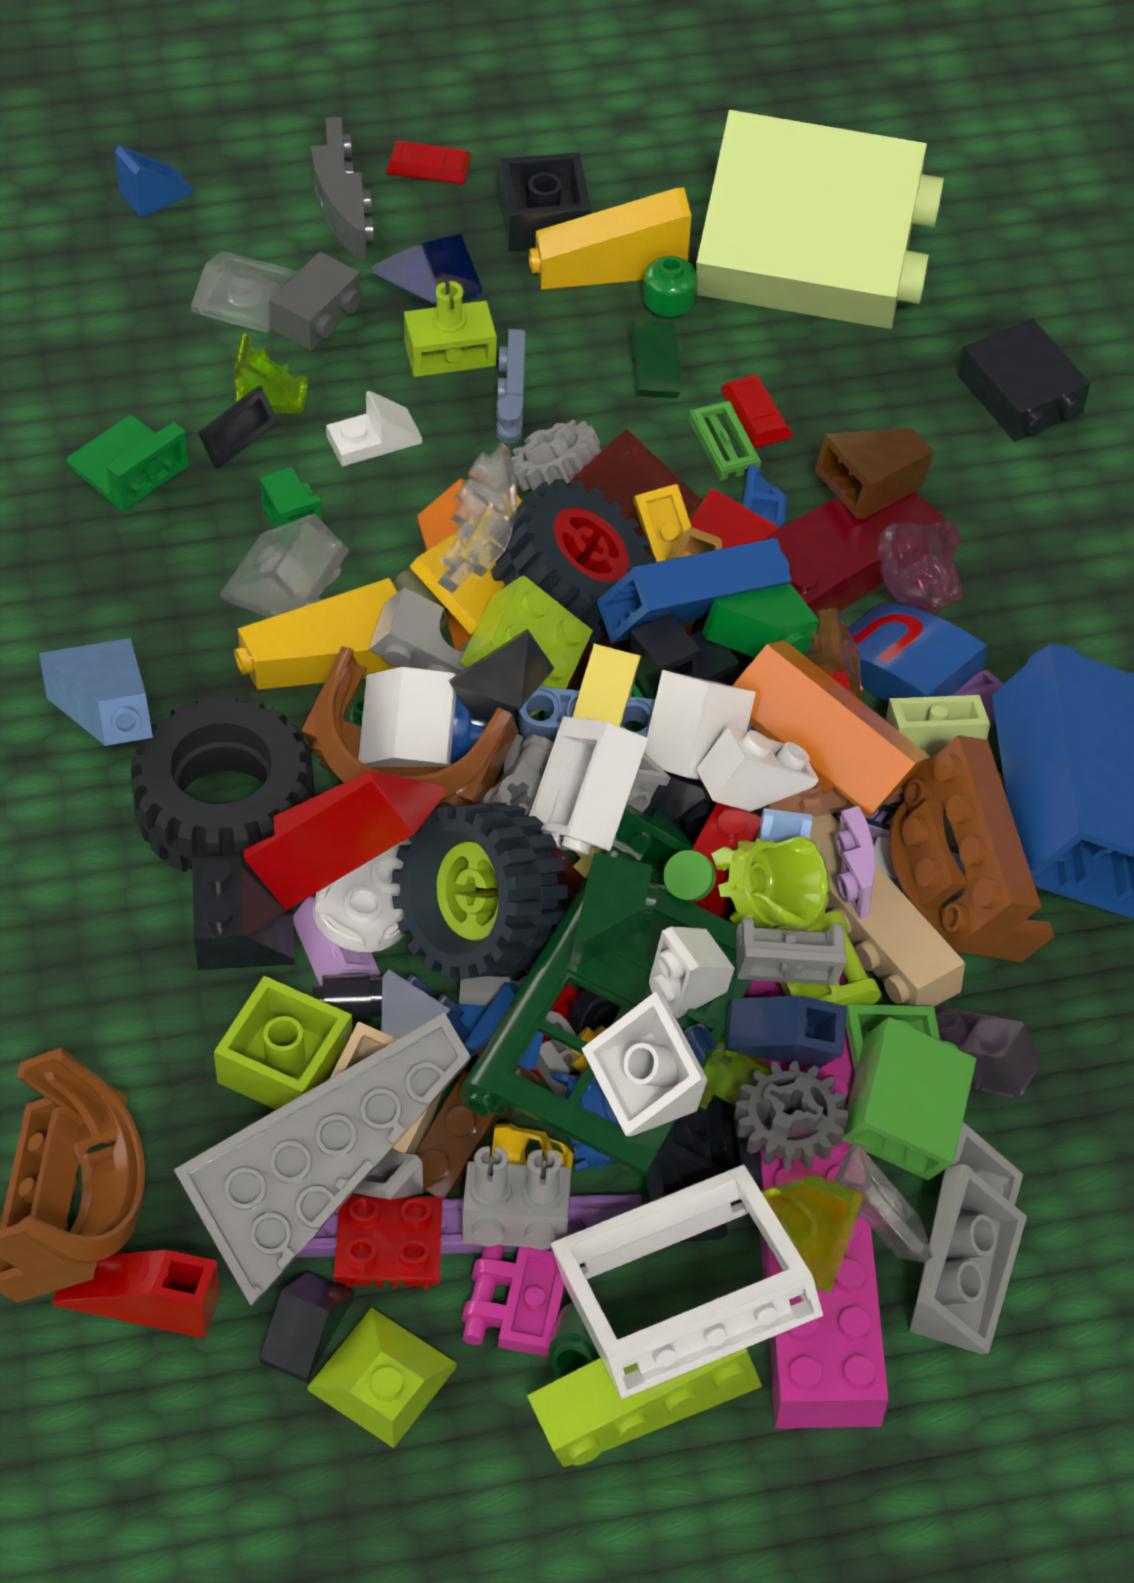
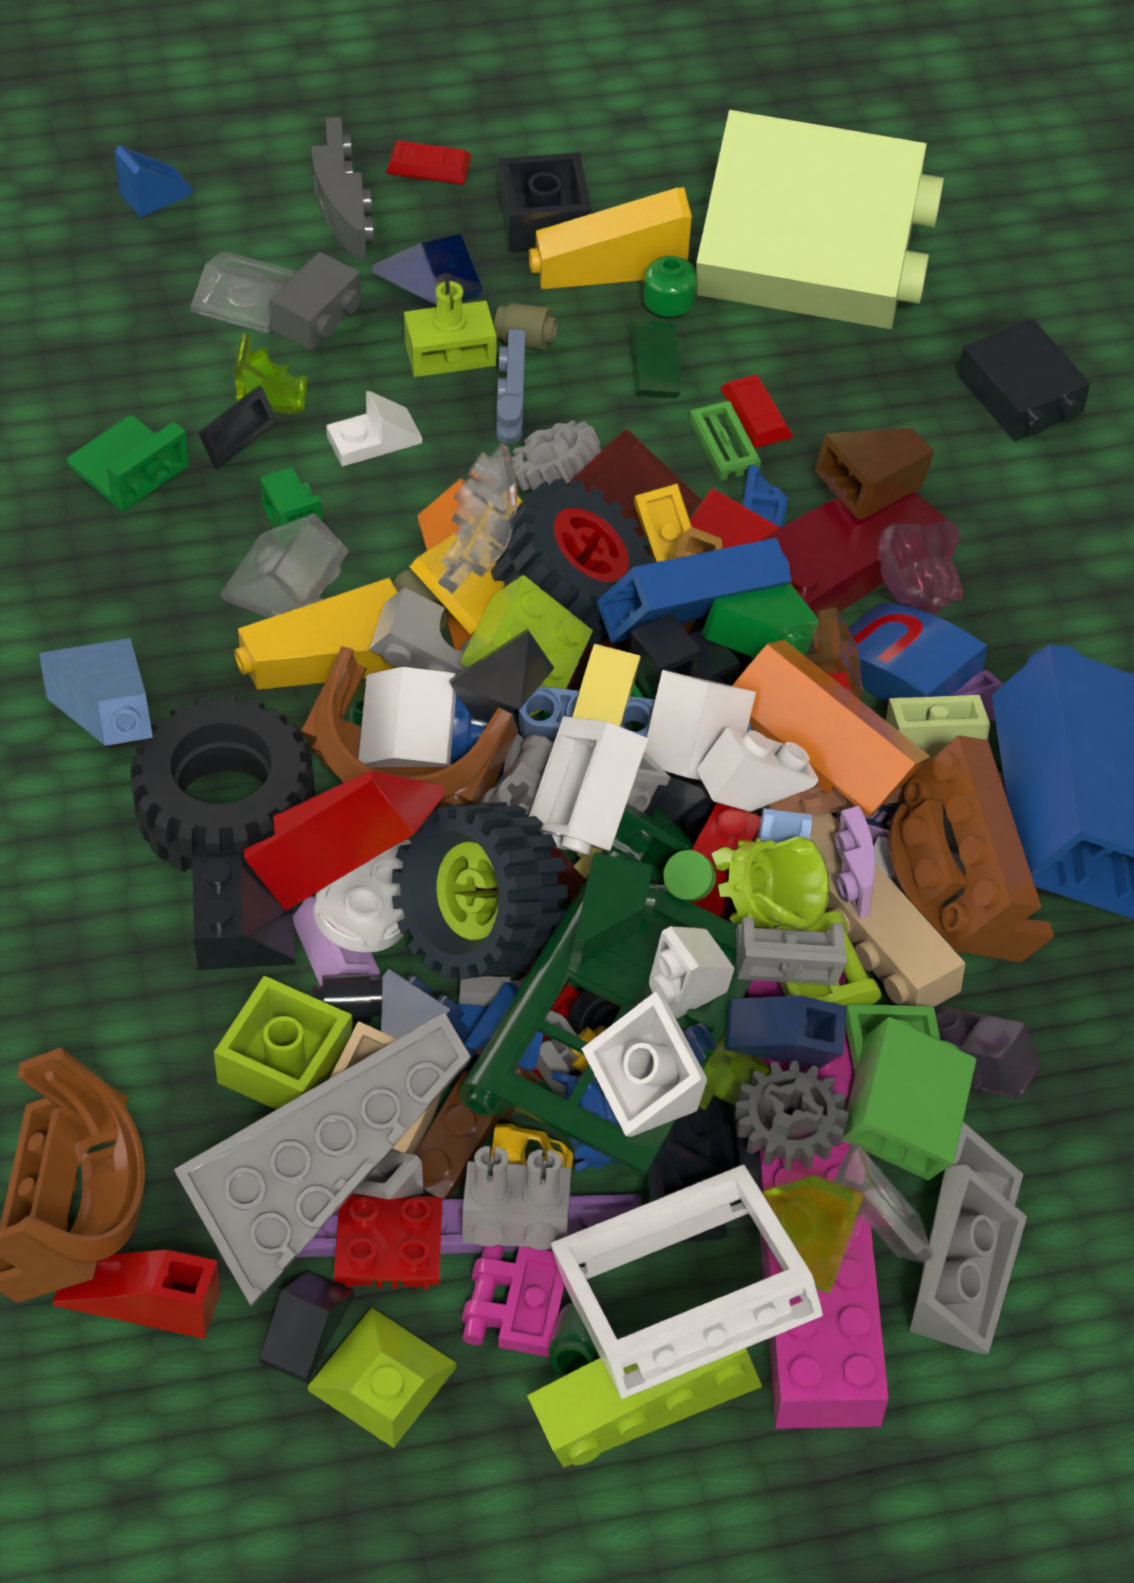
(535, 320): none -> olive brick

